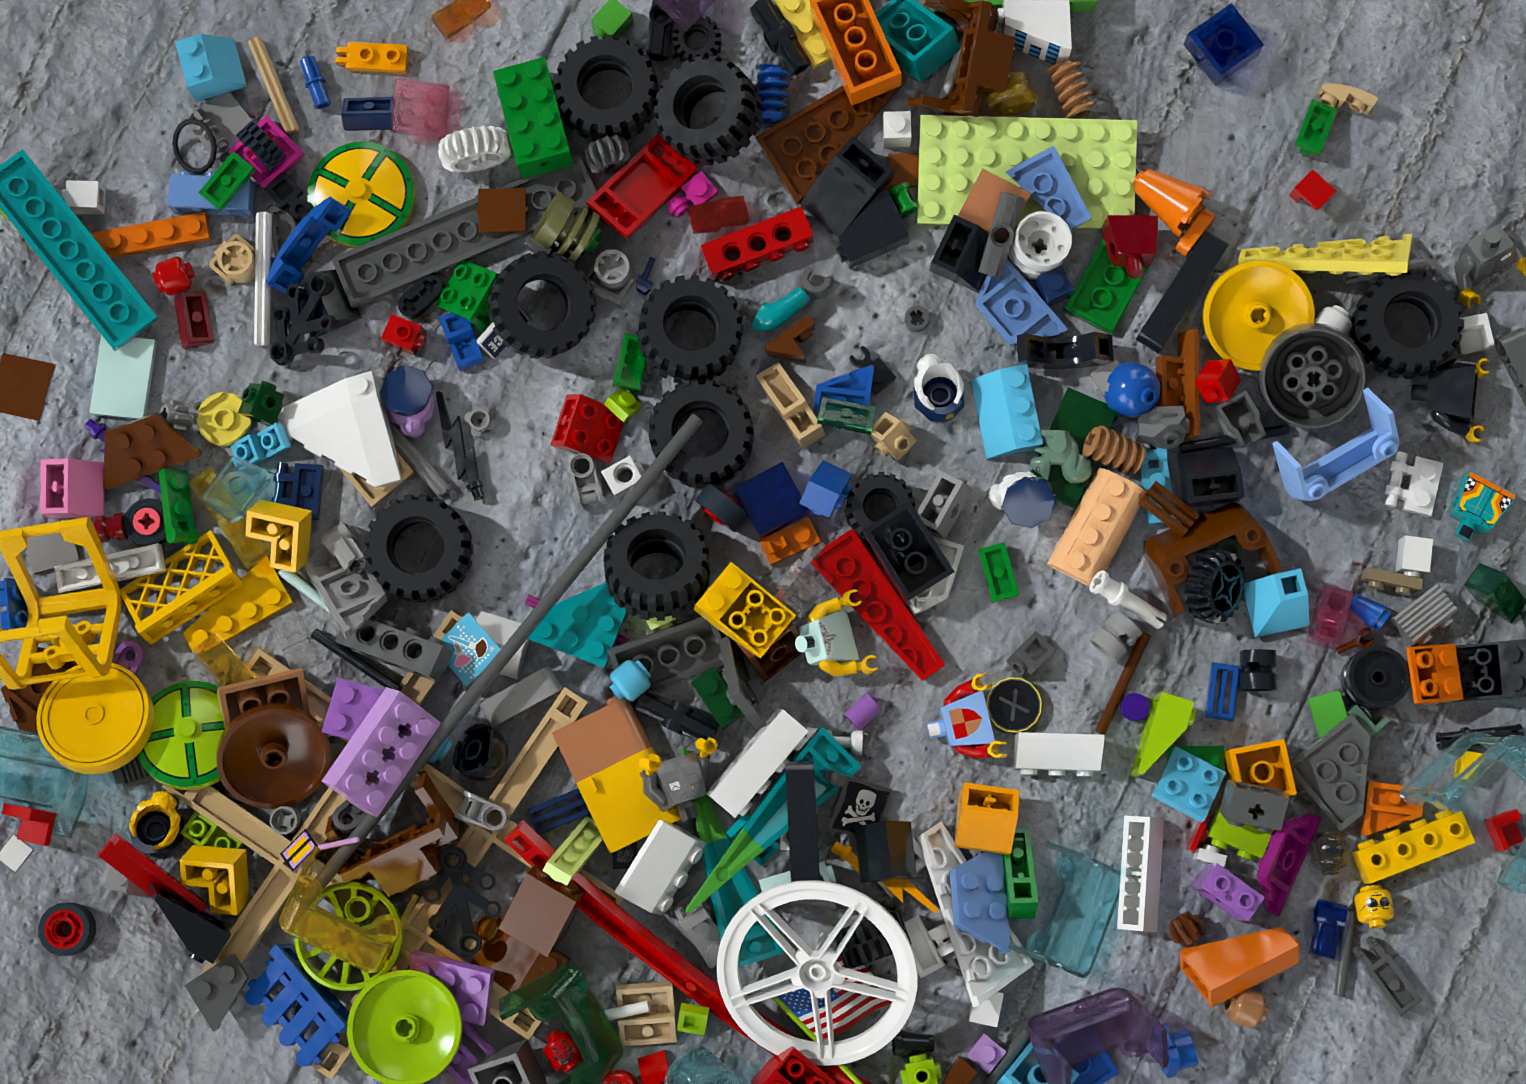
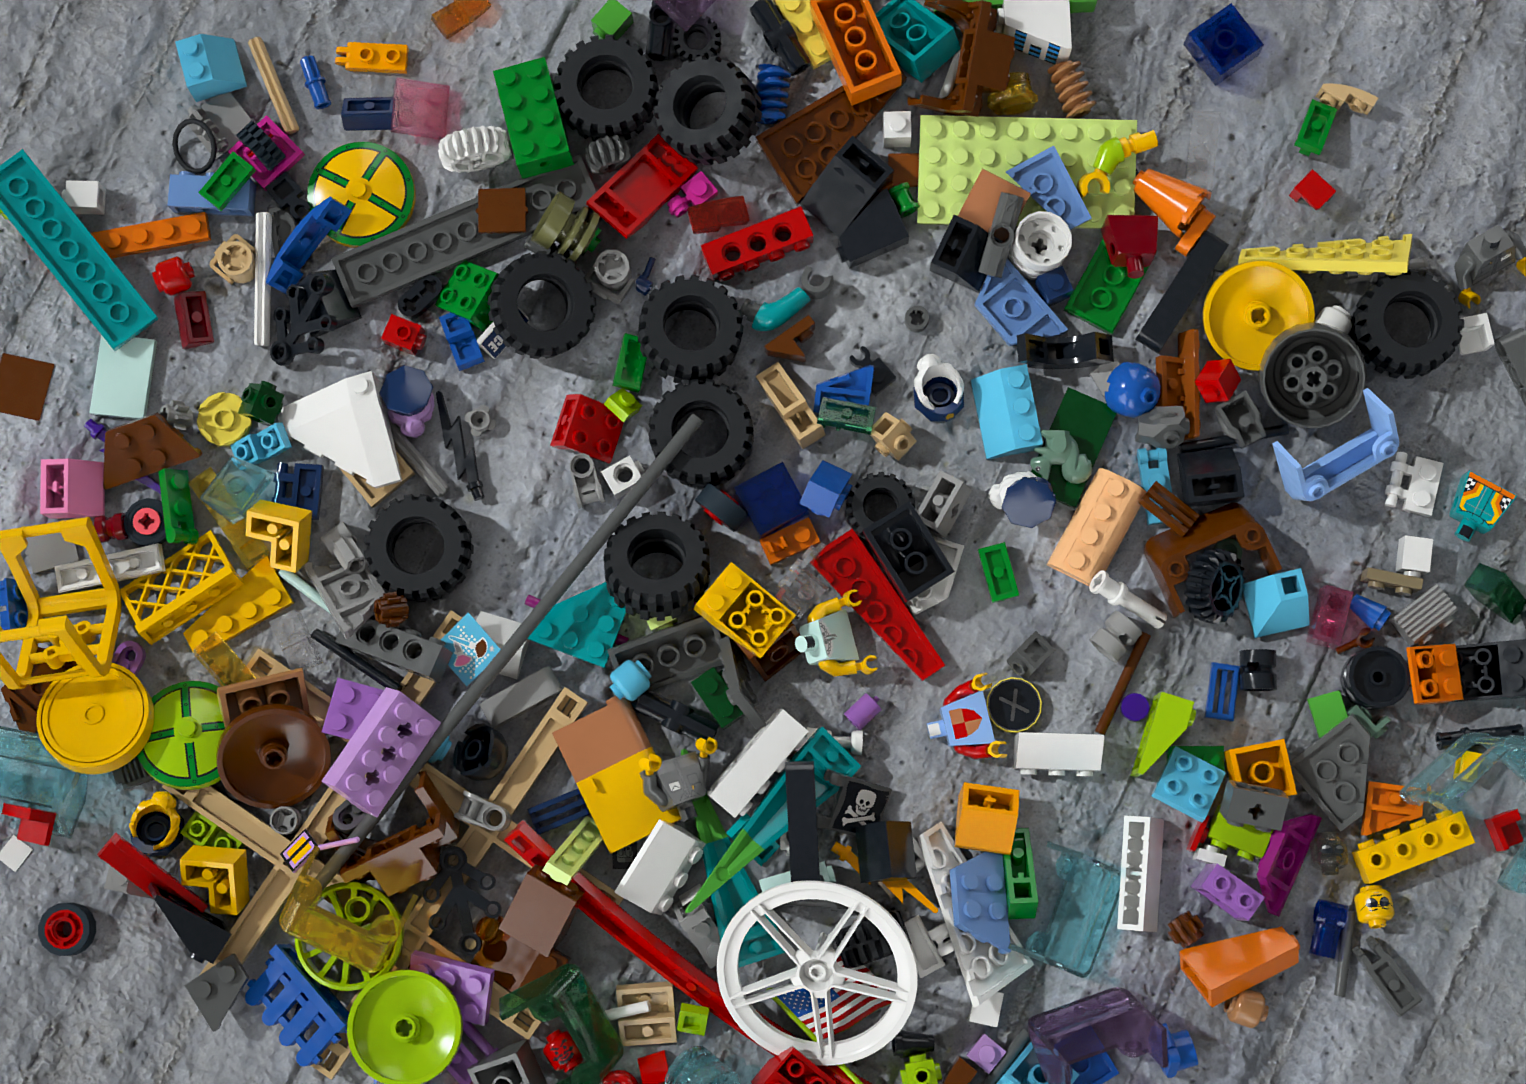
(391, 609): none -> reddish brown gear
(689, 895): none -> white sticker
(1111, 154): none -> yellow piece
(1114, 450): medium nougat piece -> none
(1452, 395): black torso -> none

